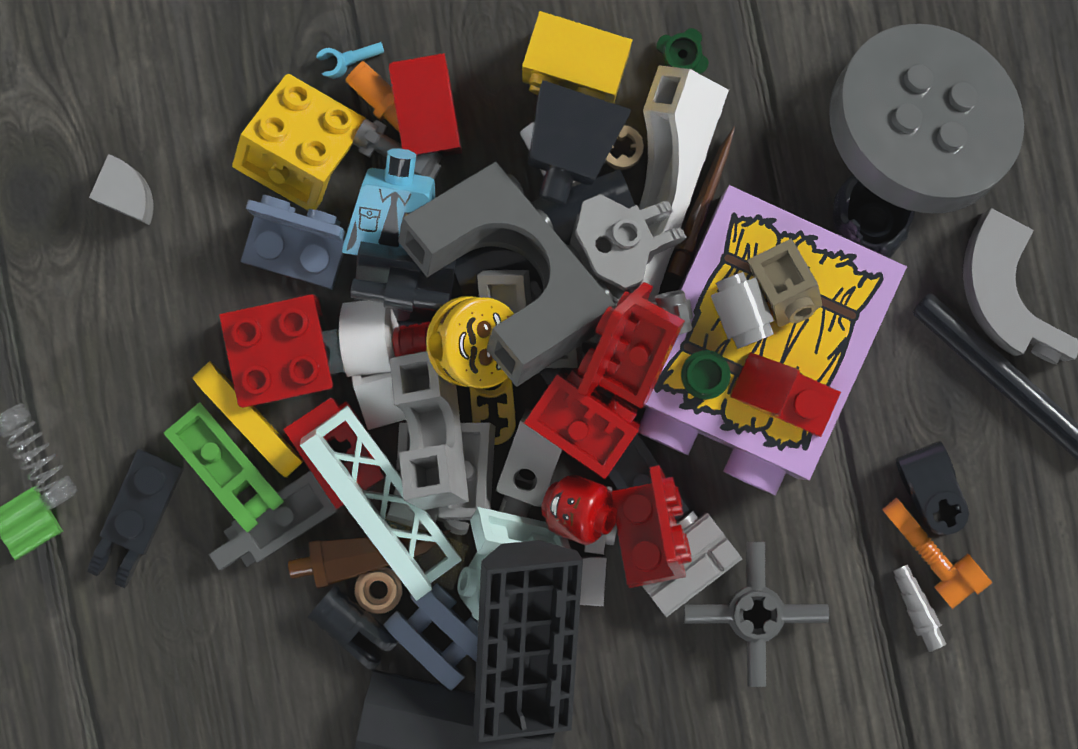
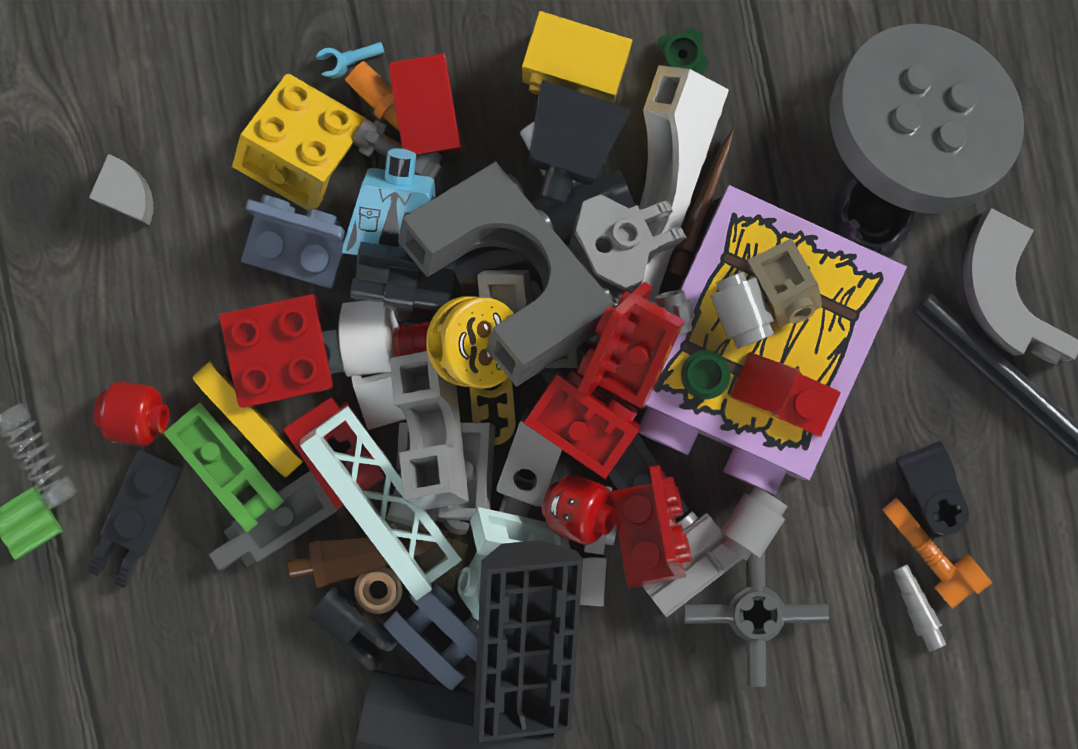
(130, 413): none -> red head
(623, 161): tan bush -> none
(753, 523): none -> light grey brick

